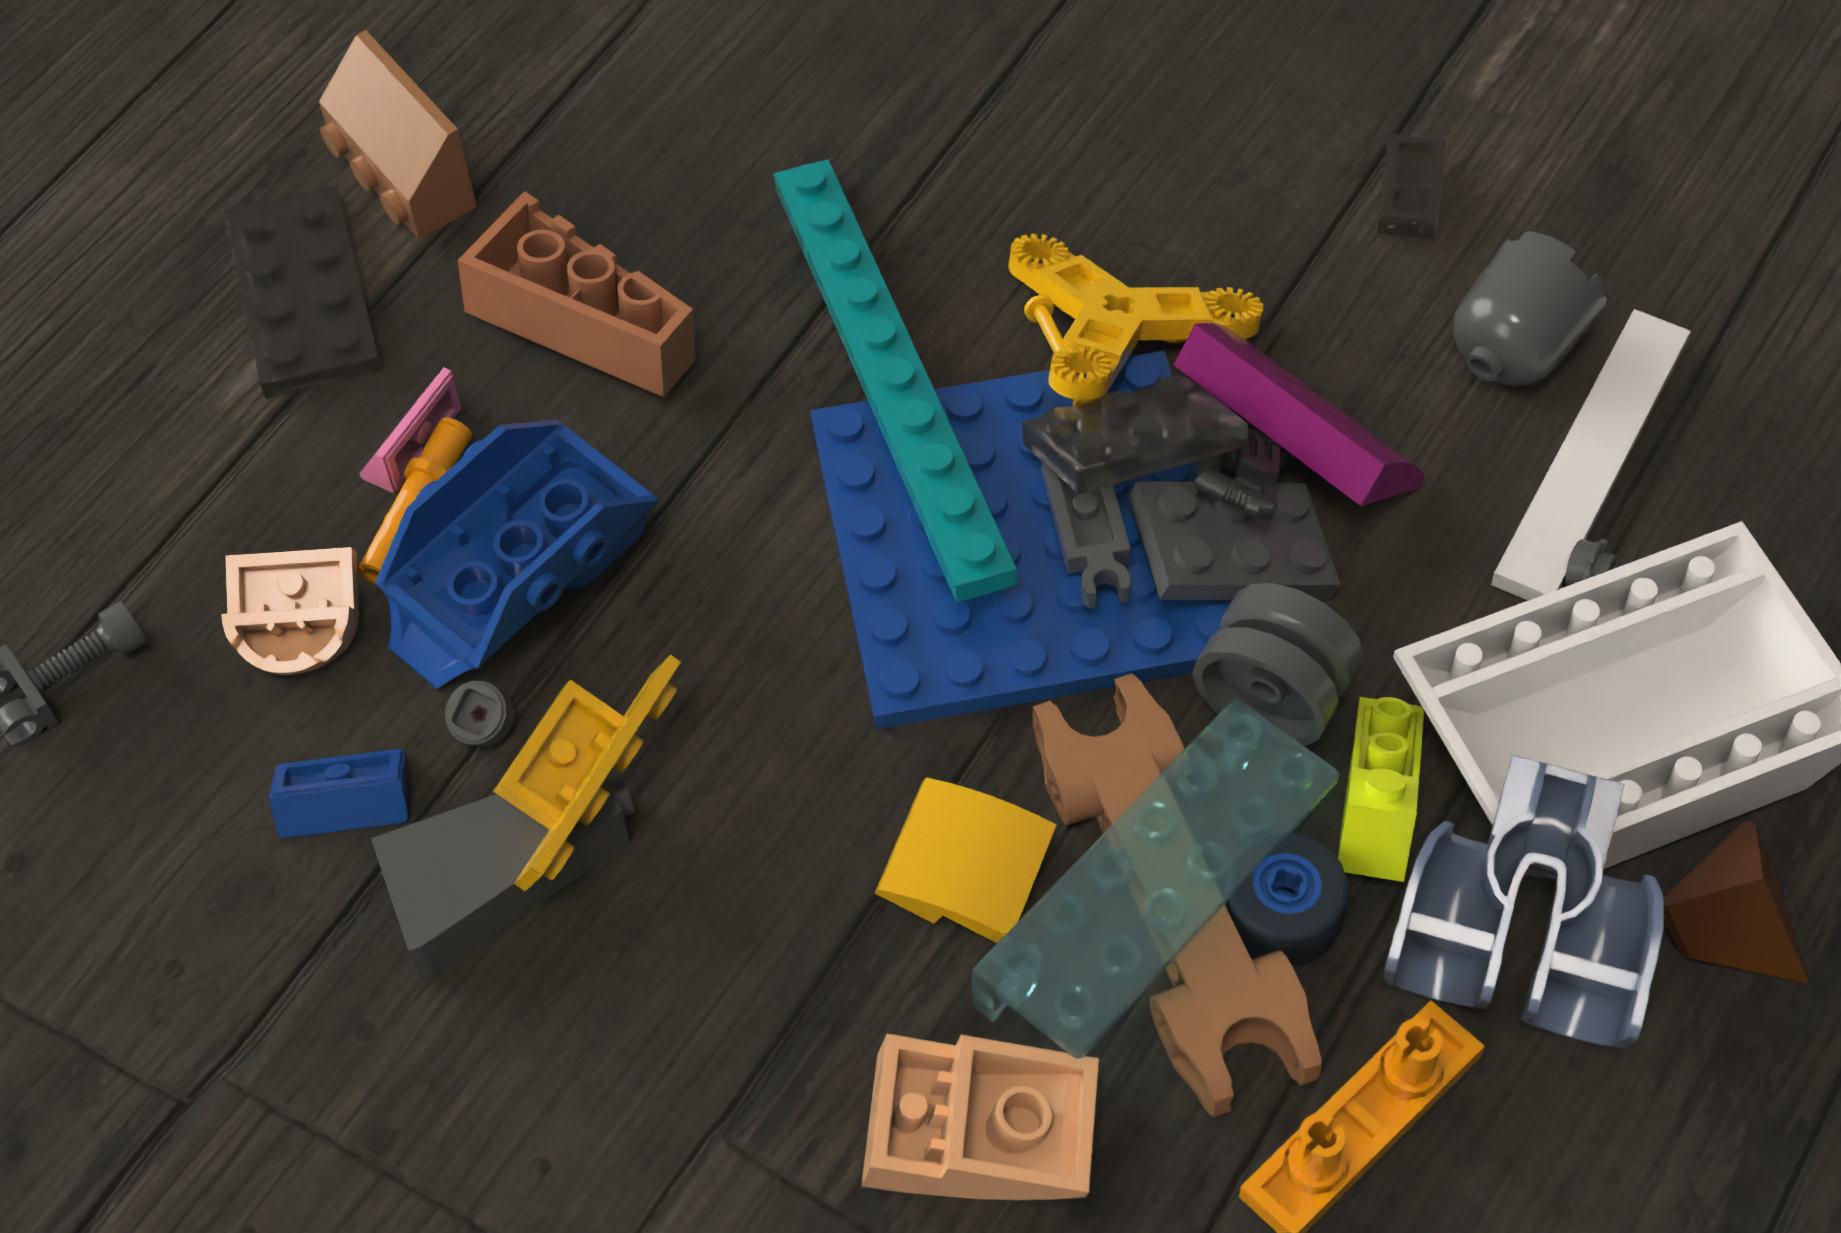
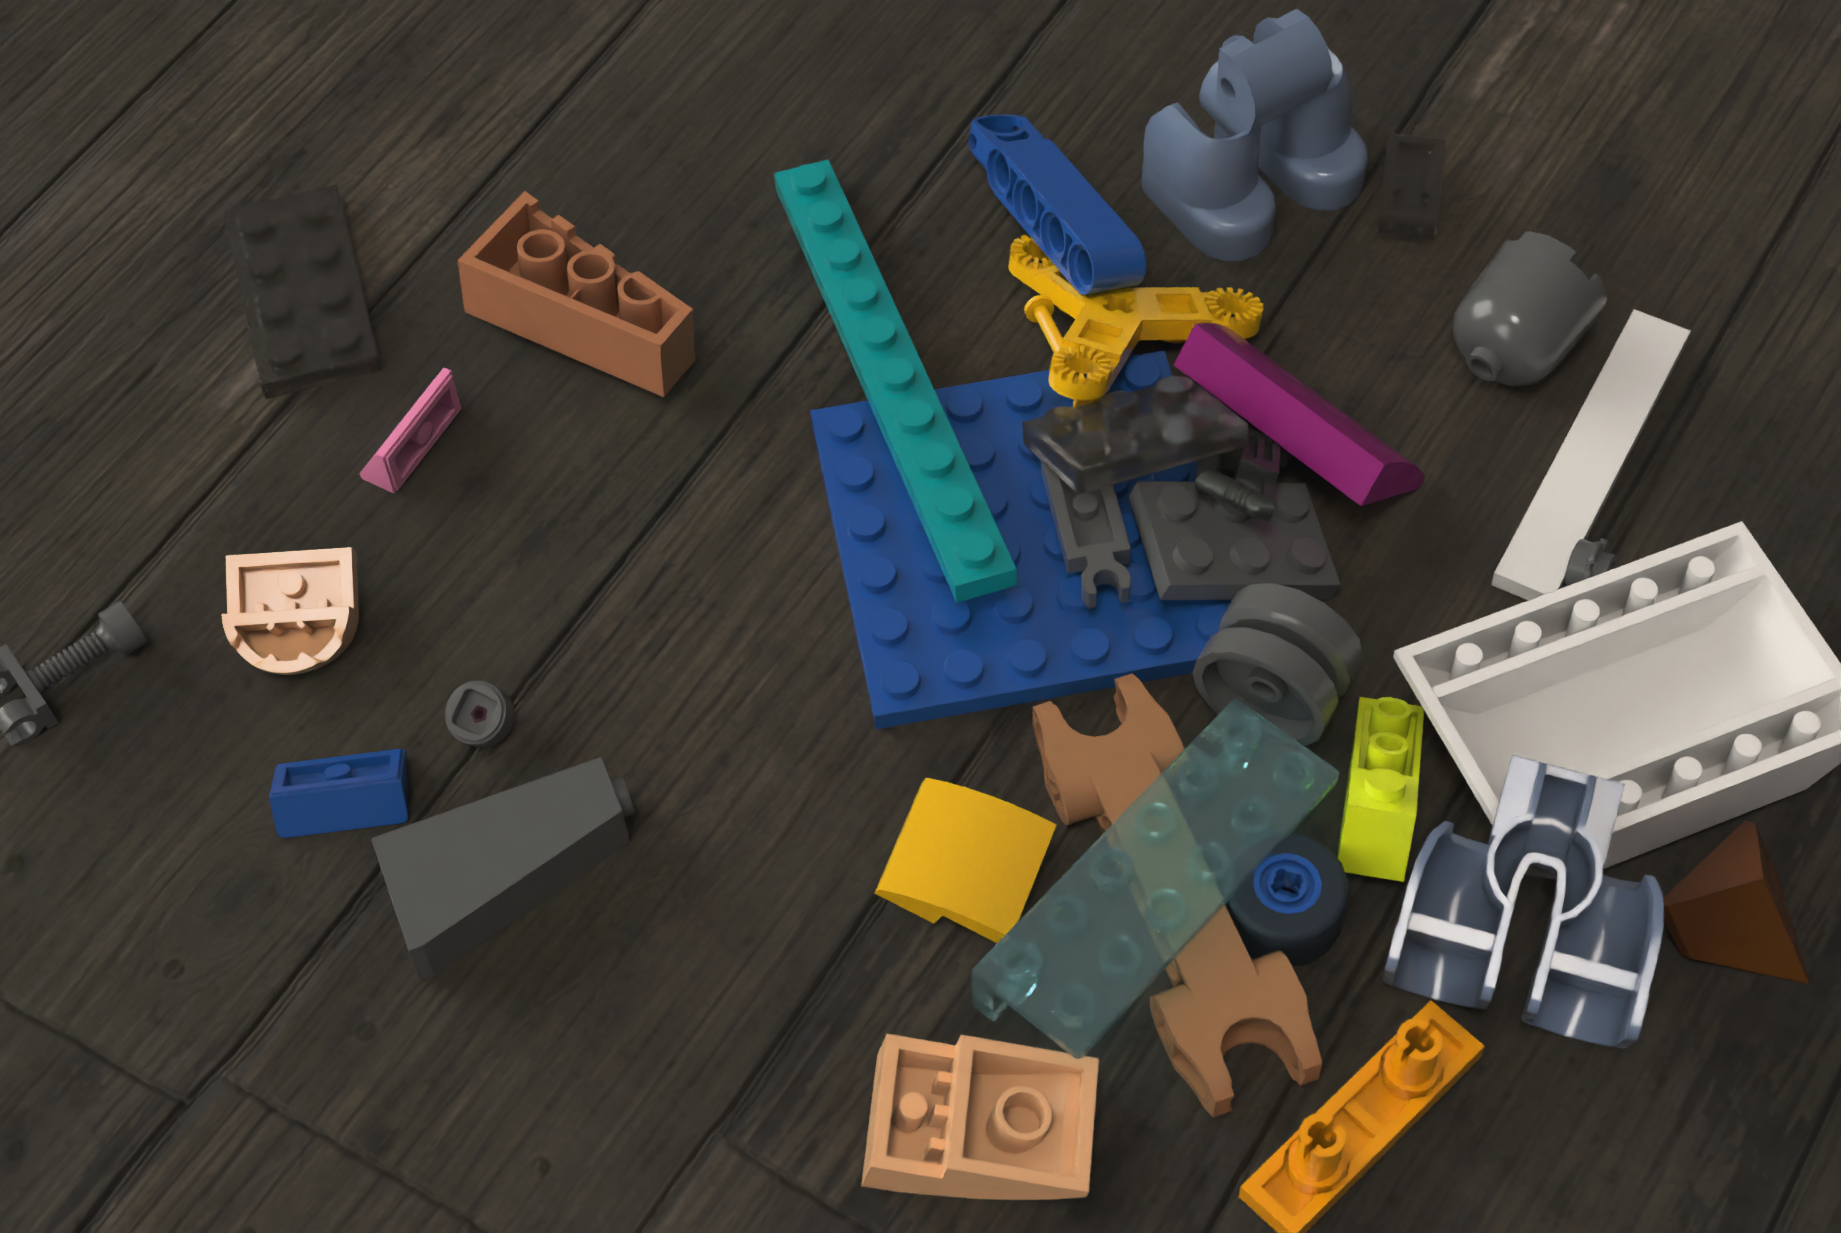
(395, 139): medium nougat slope -> none
(437, 457): light orange pin -> none
(502, 542): blue slope -> none
(568, 759): yellow bracket -> none
(1057, 205): none -> blue piece
(1273, 108): none -> sand blue piece

